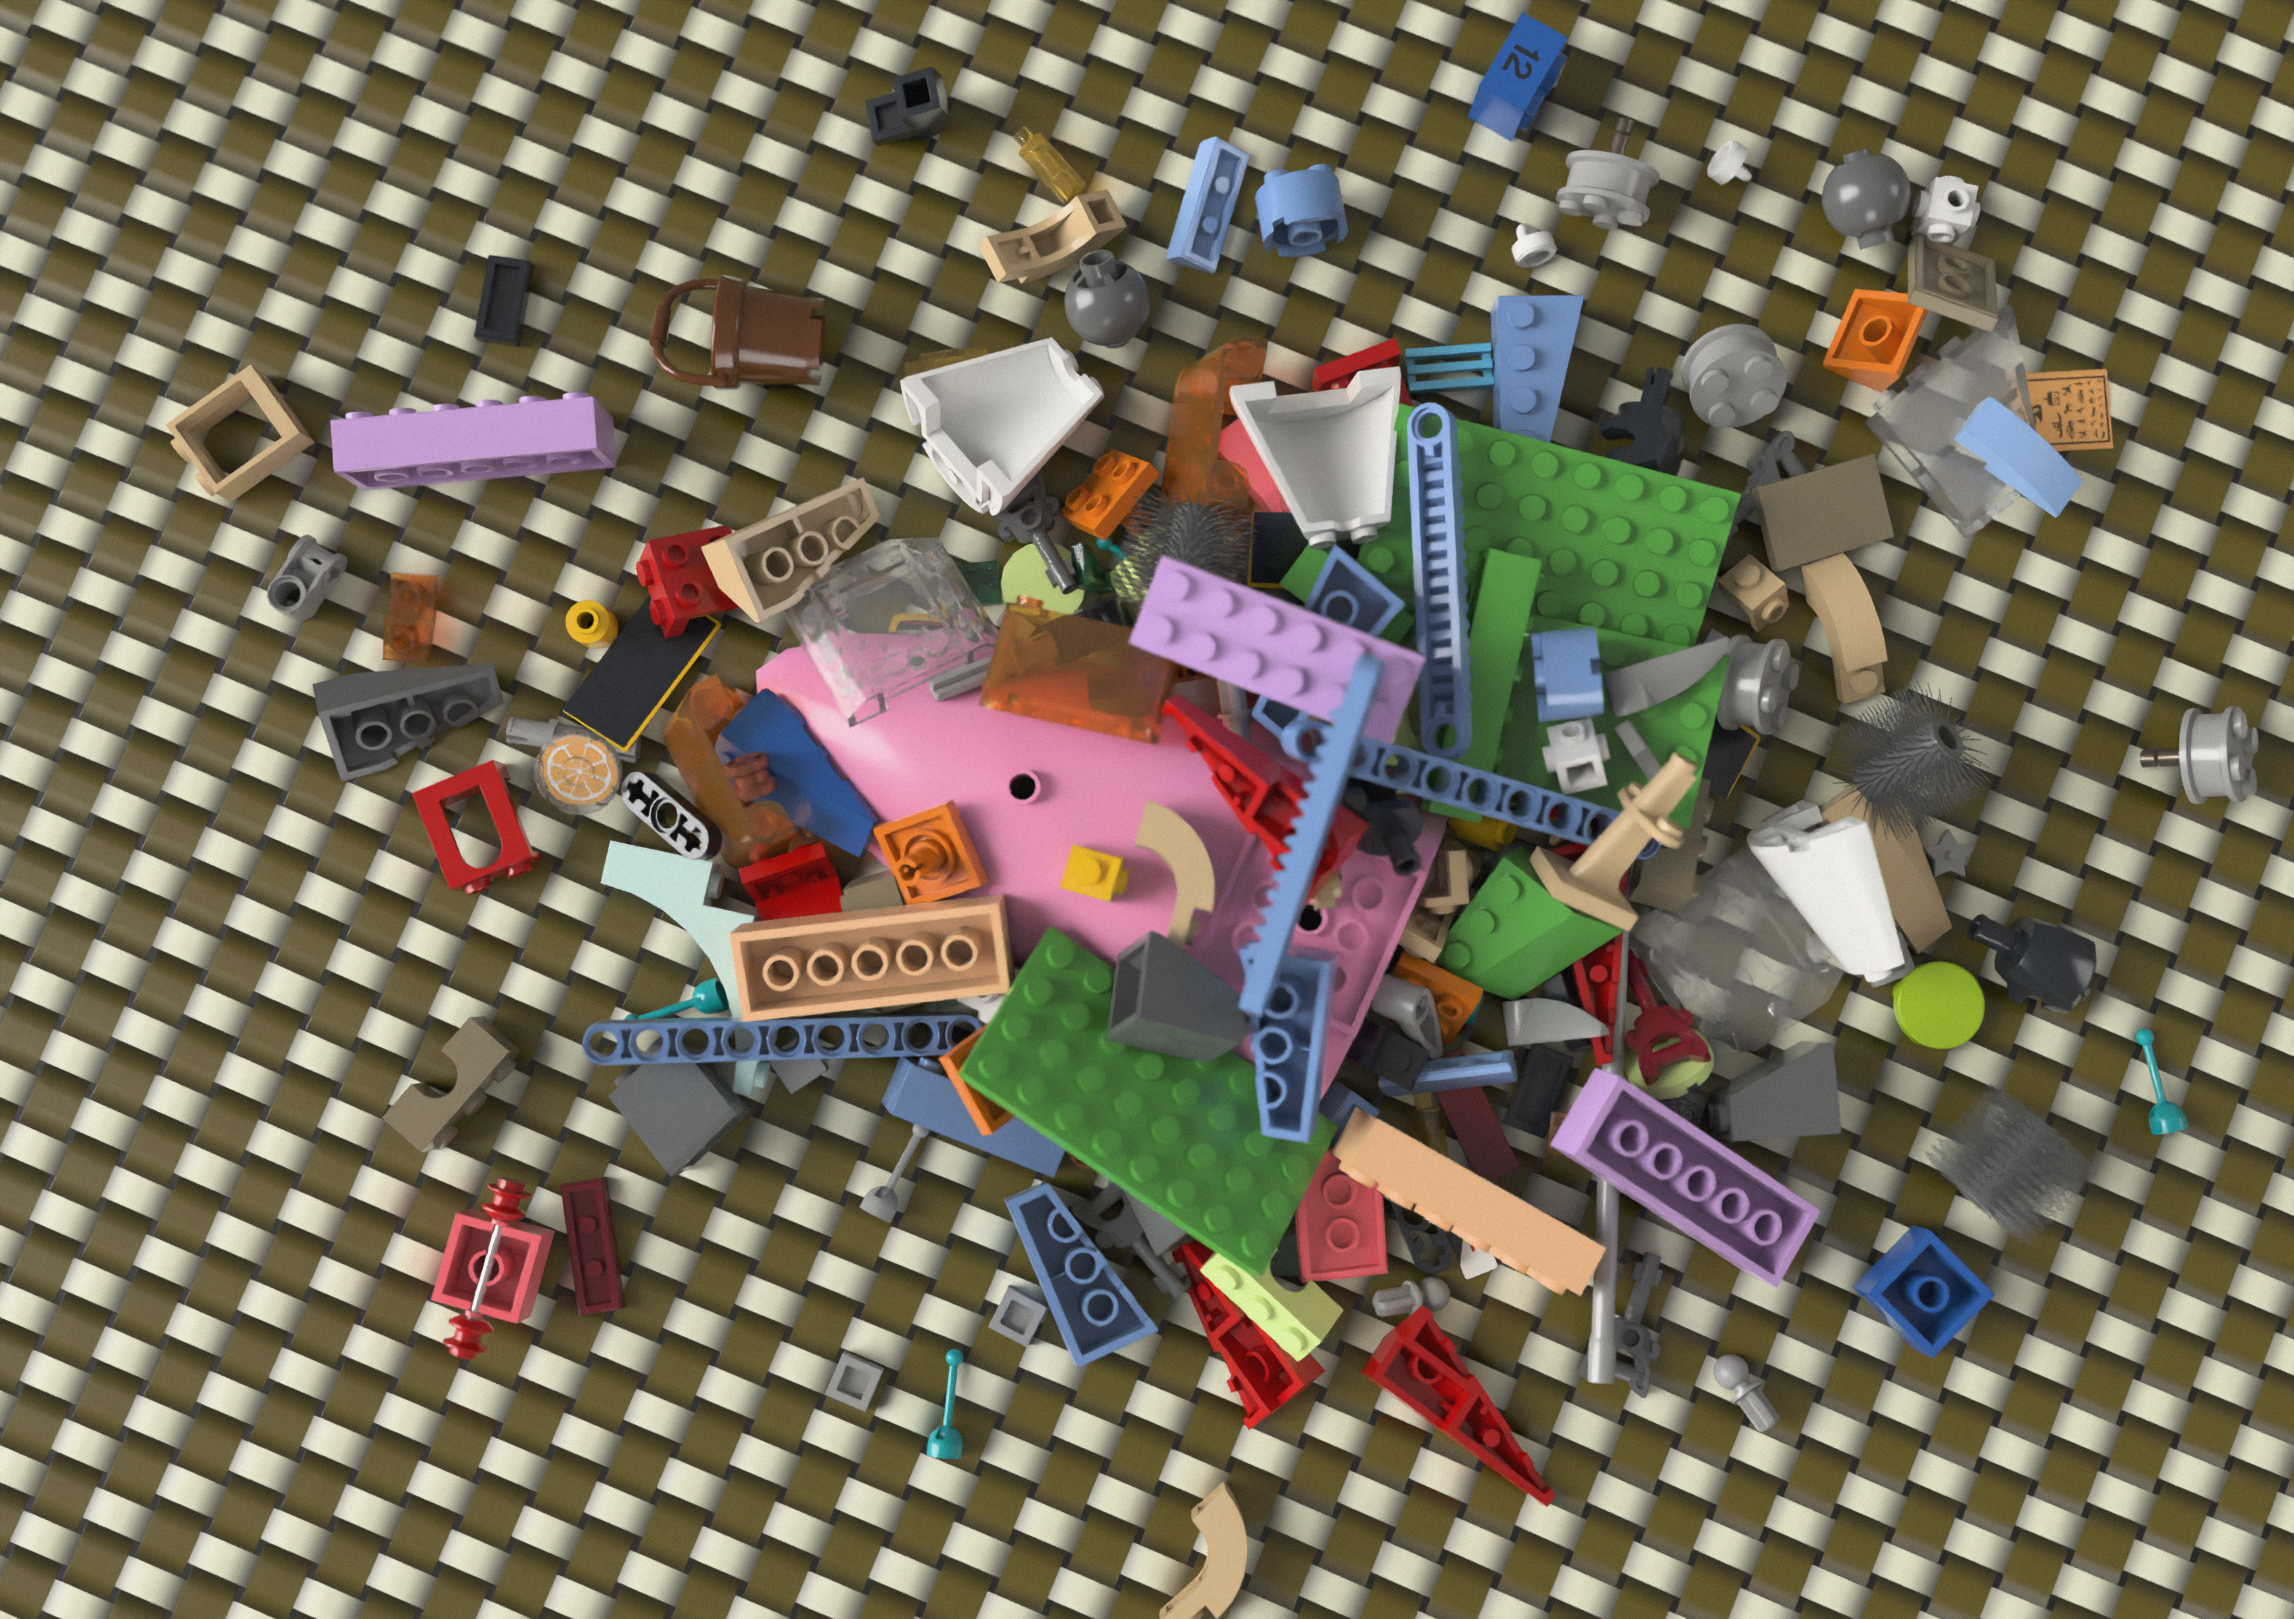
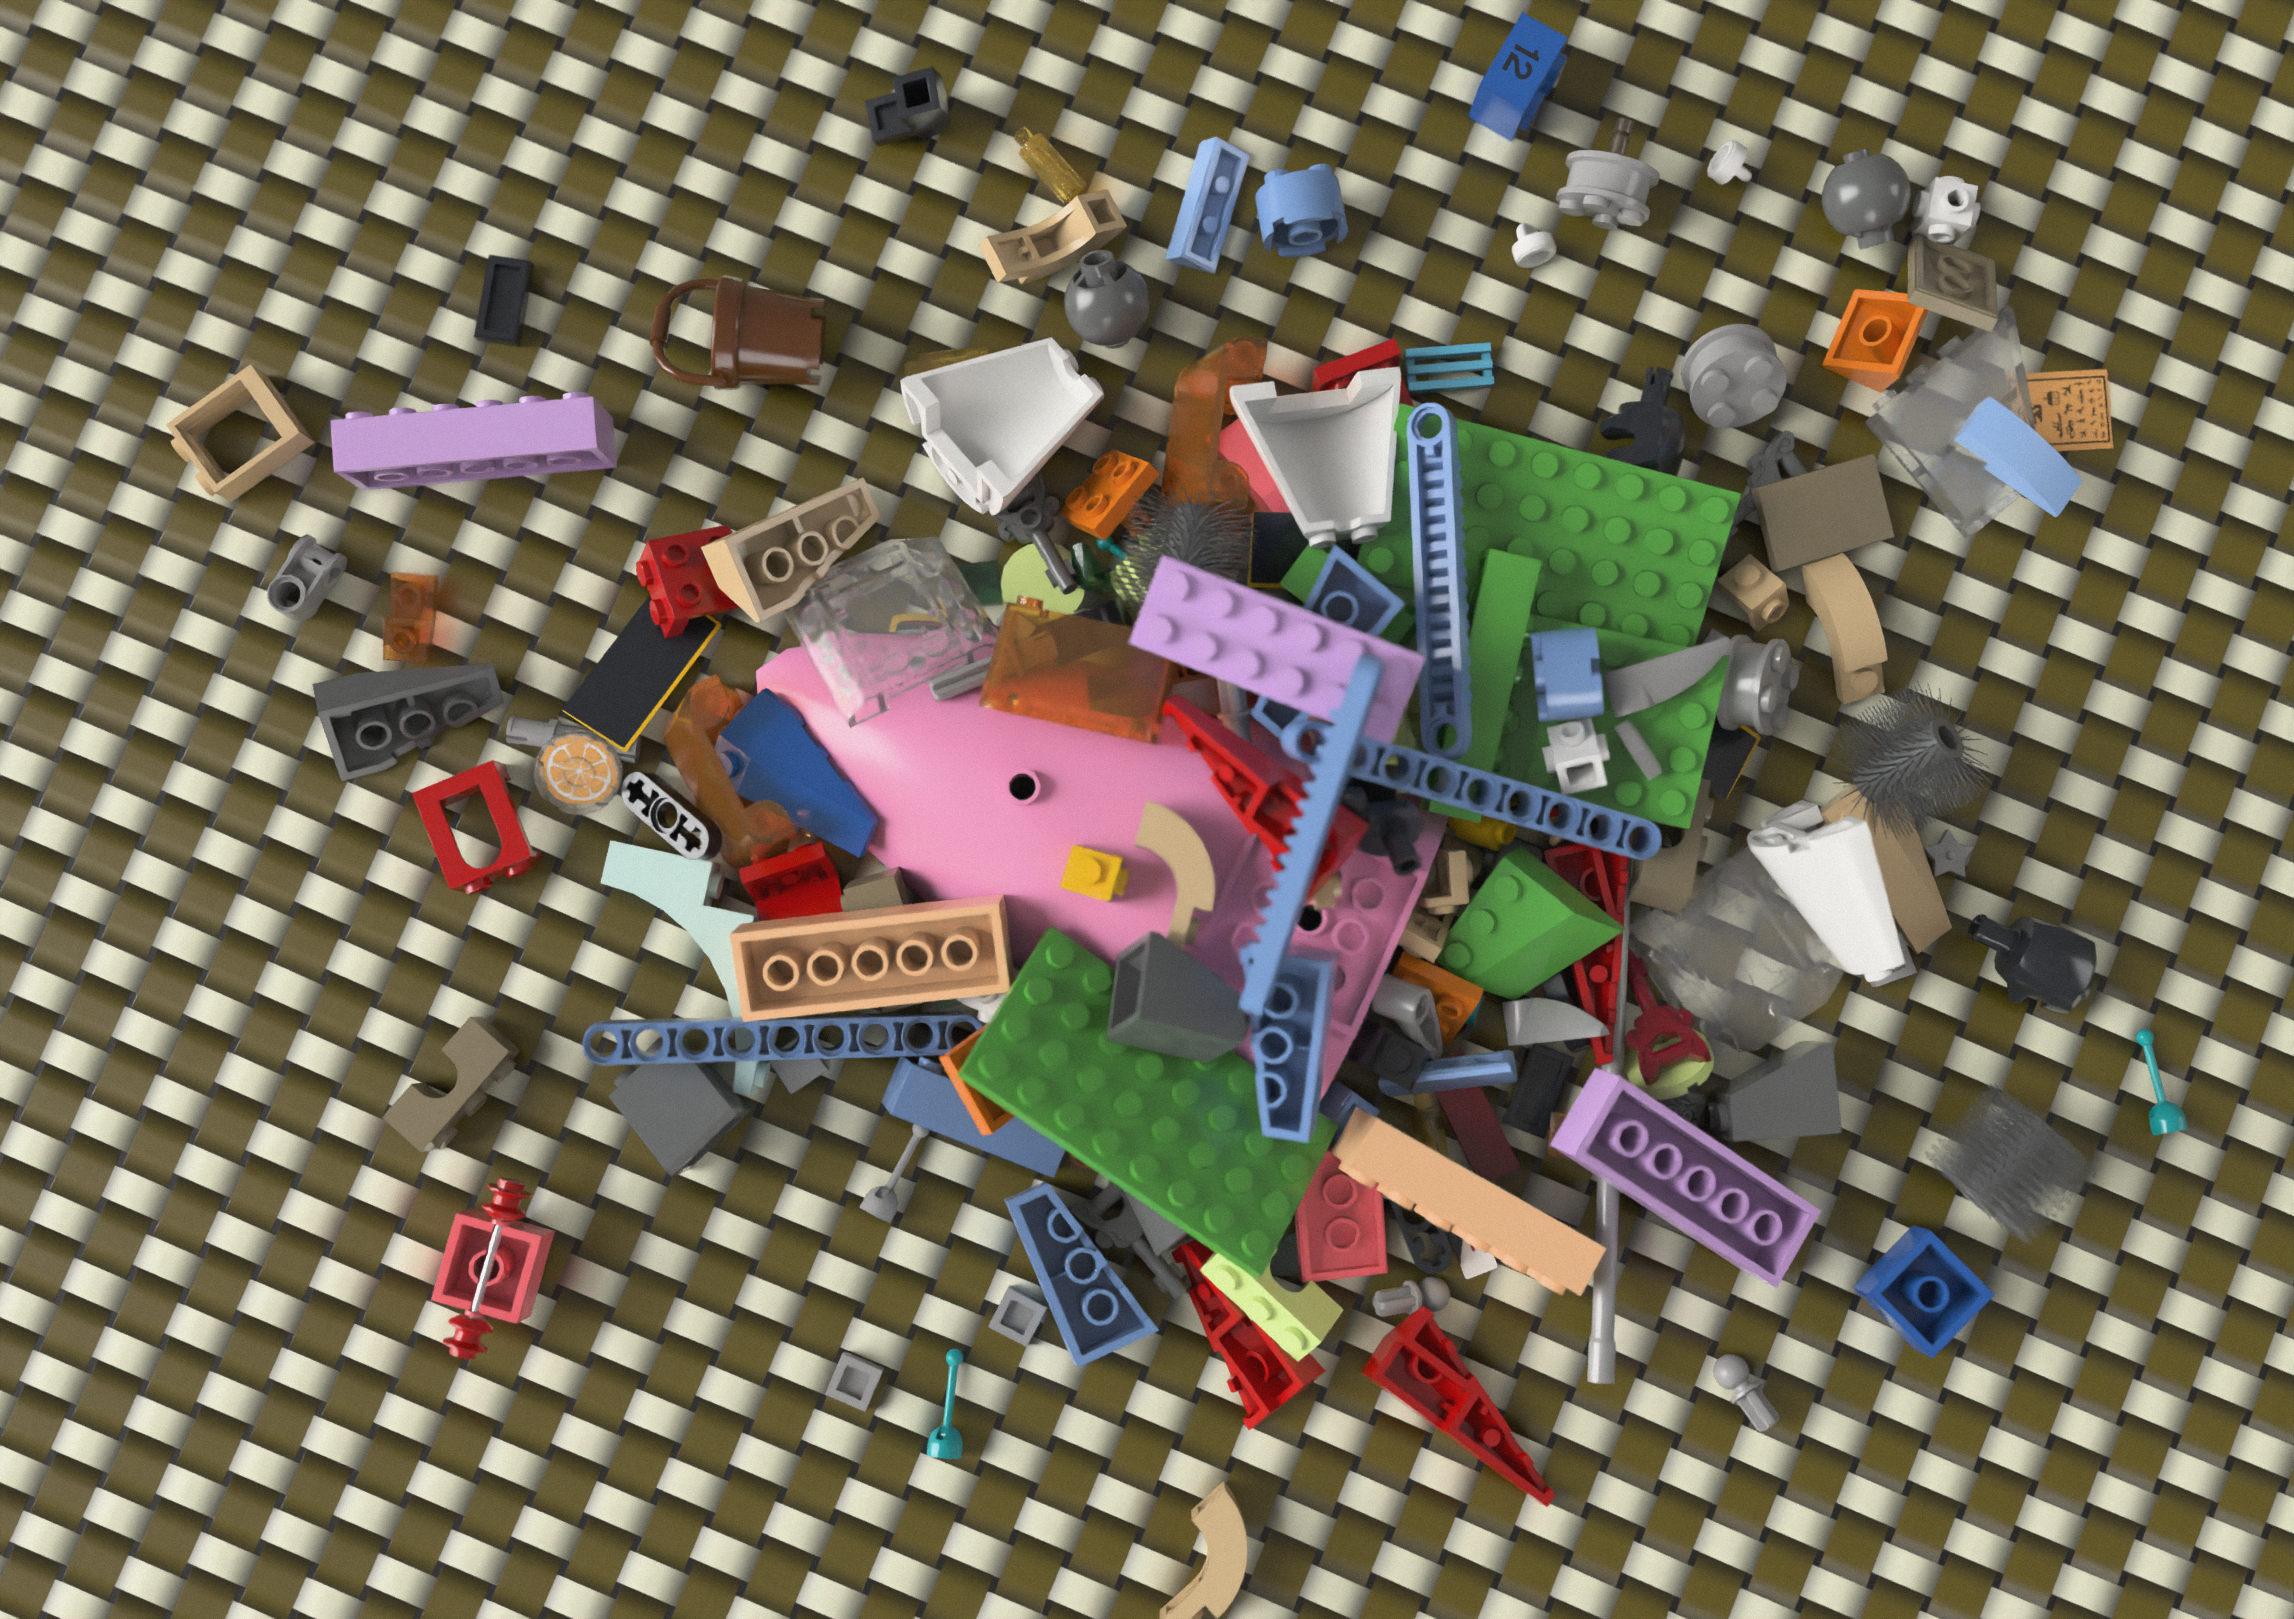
(592, 1246): dark red tile -> none
(602, 631): yellow brick -> none
(708, 998): teal hinge -> none
(751, 775): copper wheel -> none
(930, 853): orange plate -> none
(1530, 360): medium blue wedge -> none
(1594, 878): tan piece -> none
(1630, 1333): dark grey piece -> none
(1939, 1005): lime tile -> none
(2212, 755): light grey wheel -> none

